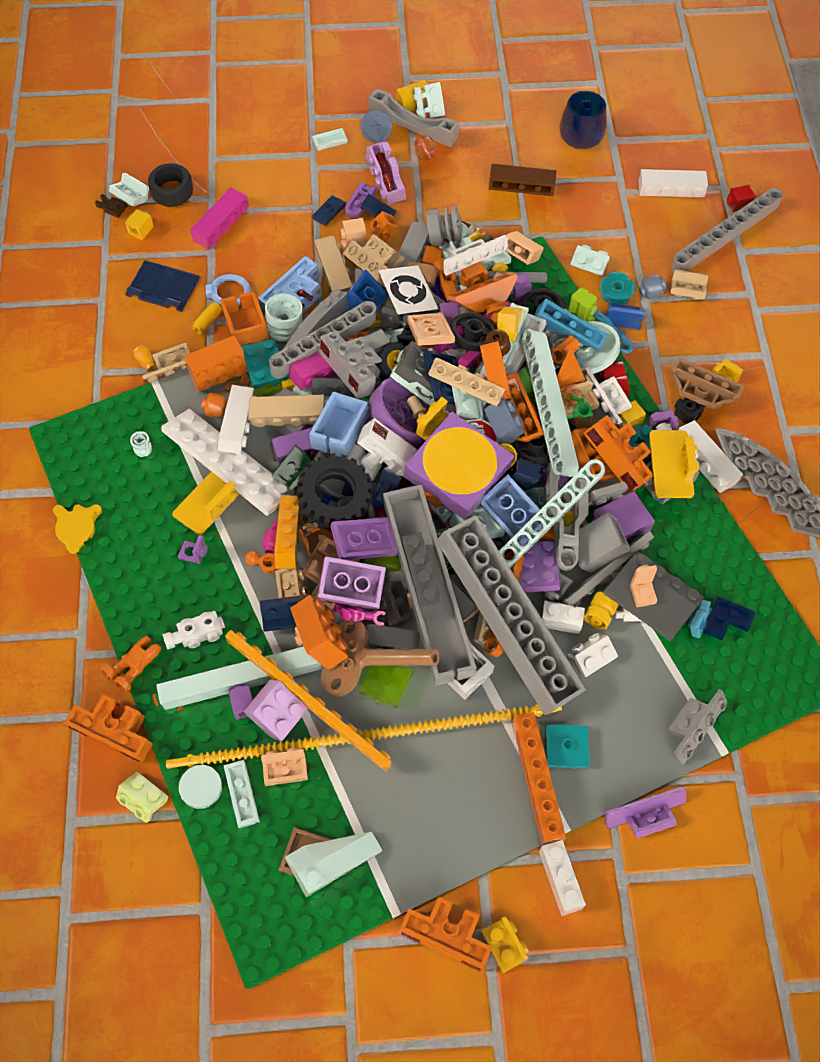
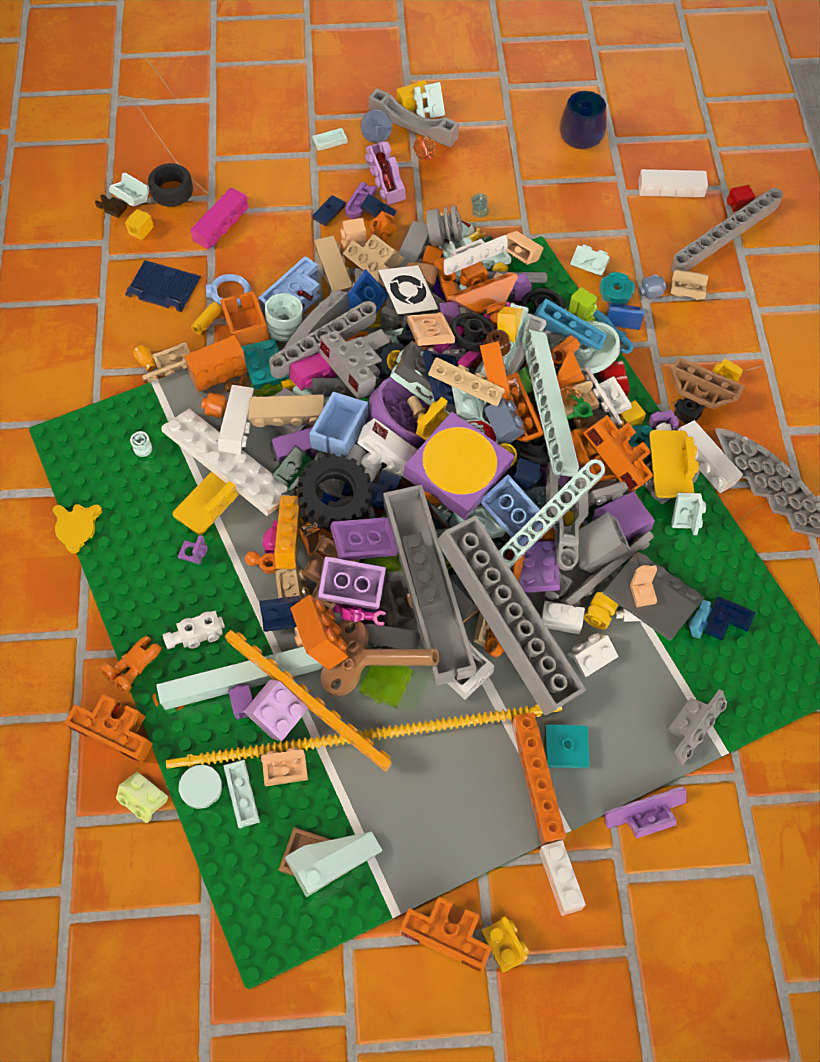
(479, 205): none -> clear light blue wheel
(522, 179): reddish brown brick -> none
(688, 511): none -> light aqua bracket

